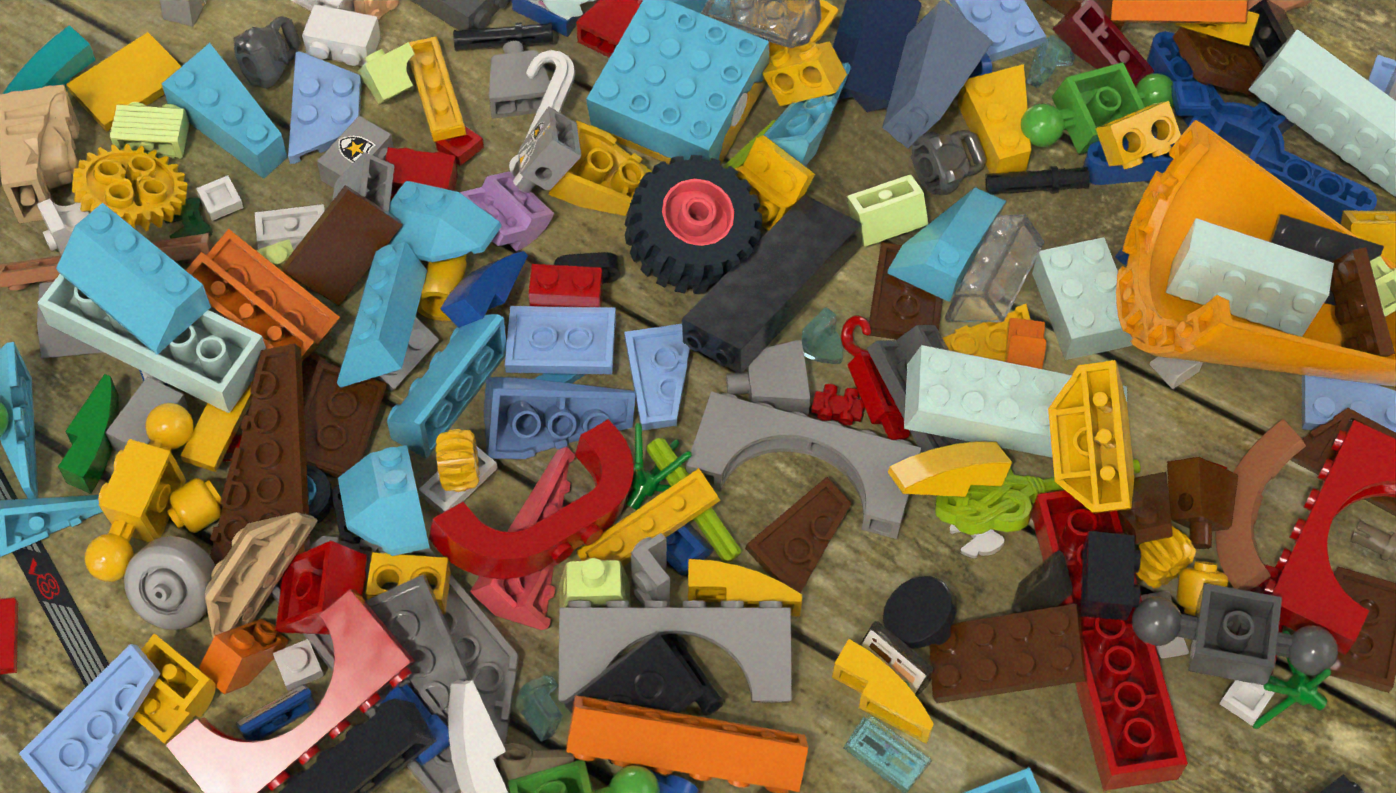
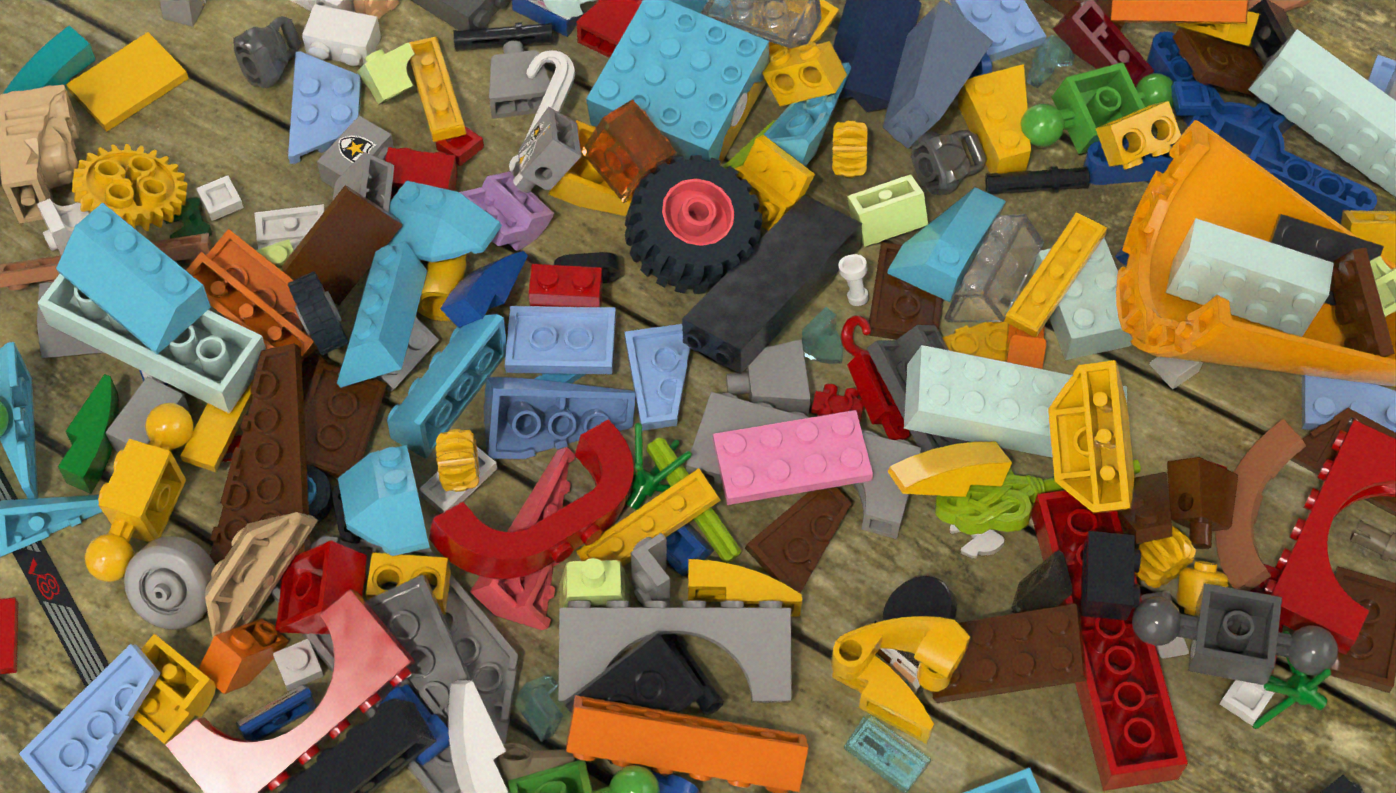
(151, 127): yellowish green brick -> none
(195, 505): yellow head -> none
(225, 111): medium azure wedge -> none
(318, 313): none -> black wheel
(627, 149): none -> clear orange brick
(792, 457): none -> bright pink plate
(850, 148): none -> yellow gear
(853, 269): none -> white piece
(933, 640): none -> yellow panel
(1055, 275): none -> yellow tile

